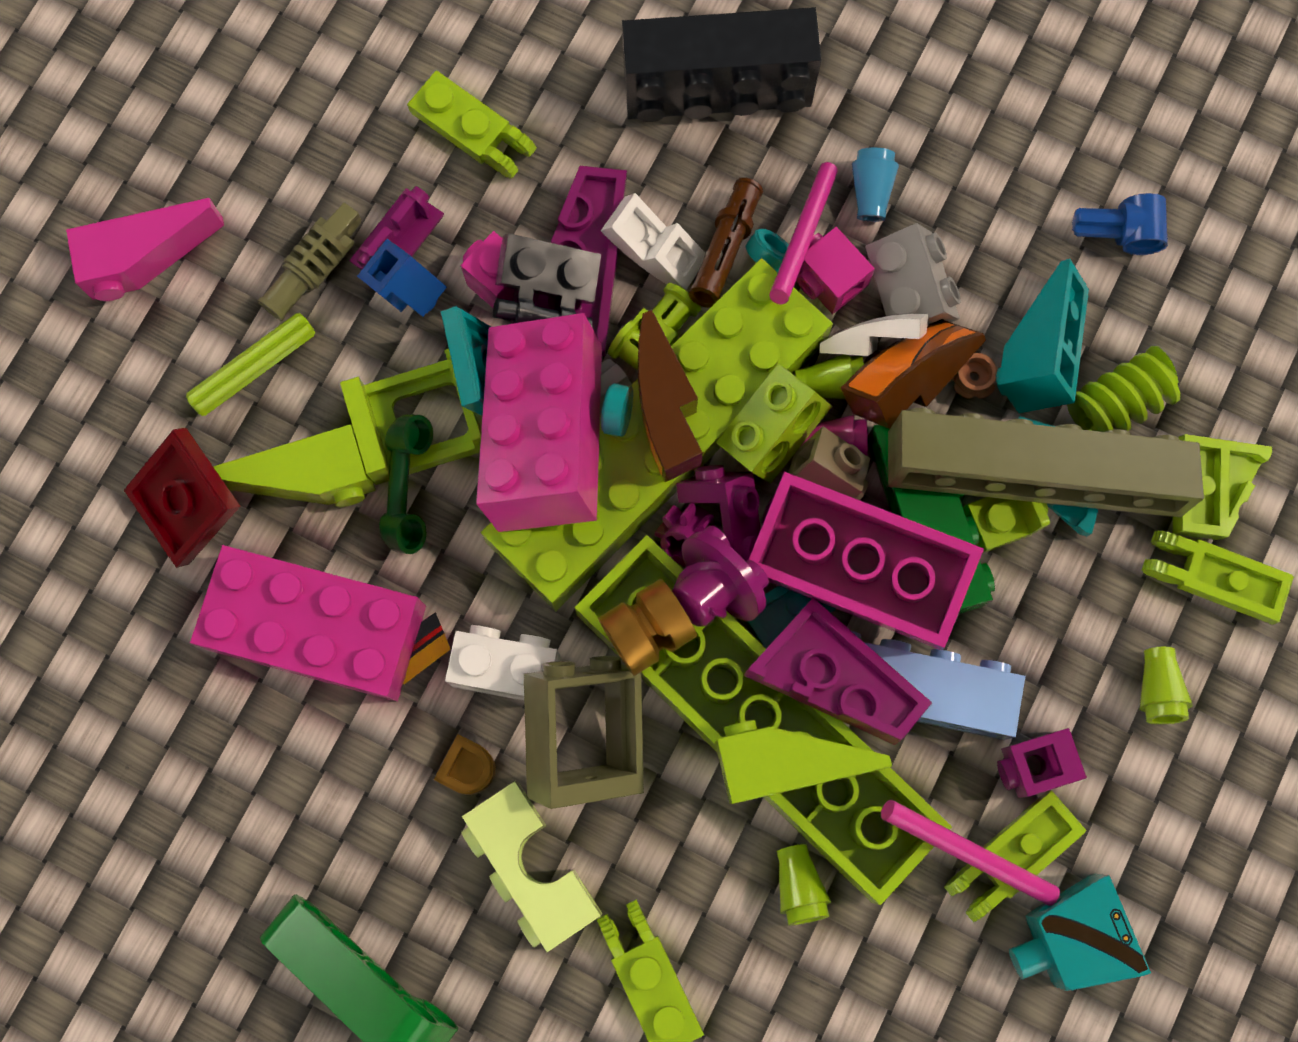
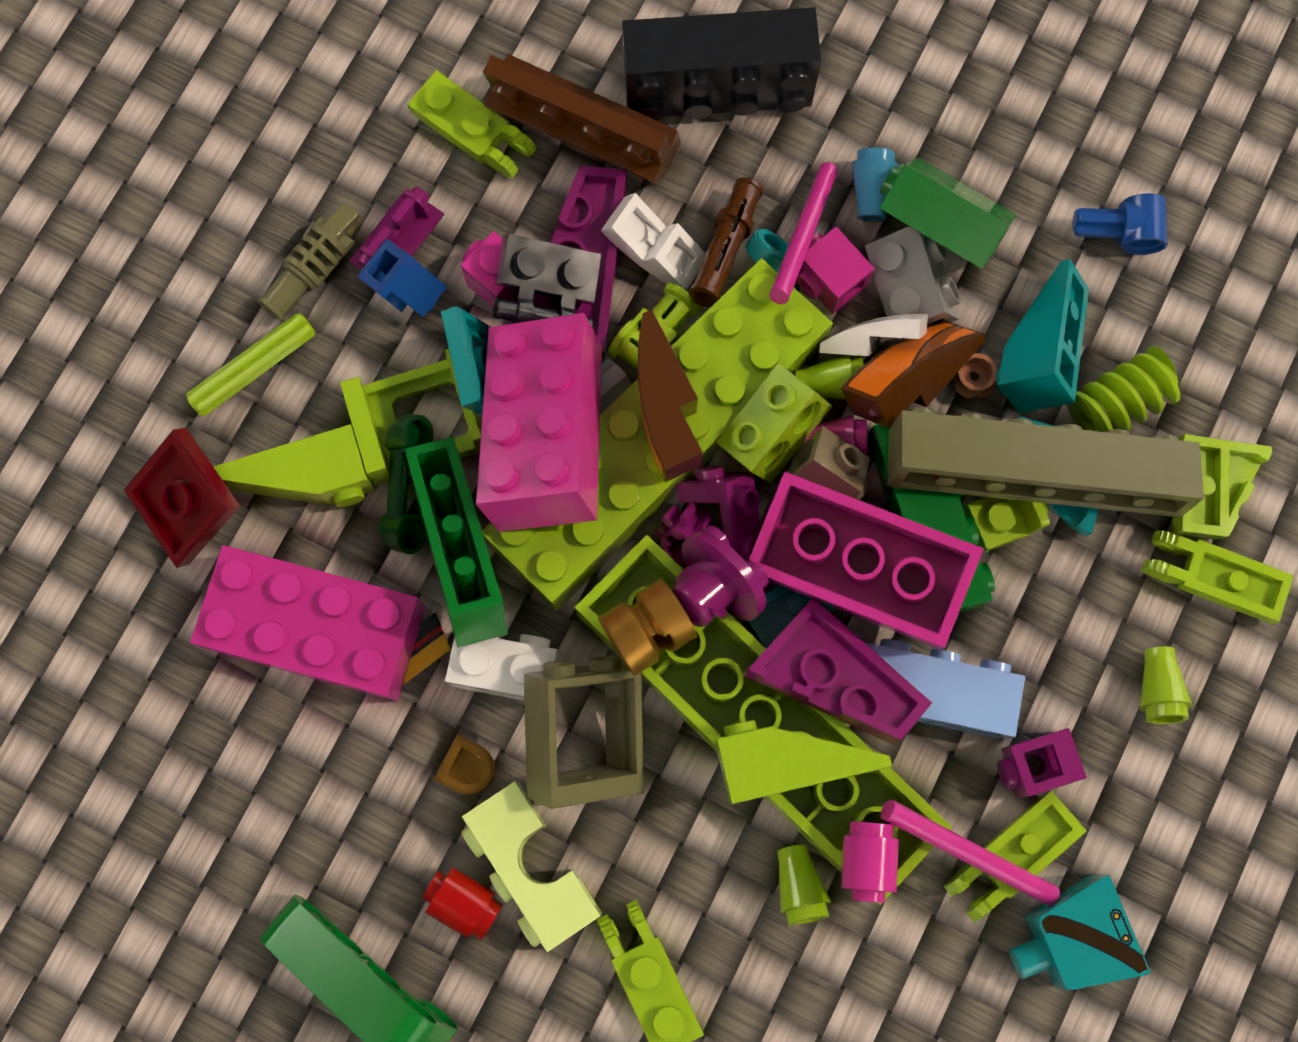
(136, 248): dark pink slope -> none
(456, 542): none -> green brick
(461, 903): none -> red brick
(580, 117): none -> reddish brown brick
(617, 409): teal tile -> none
(870, 861): none -> dark pink brick
(946, 210): none -> green brick

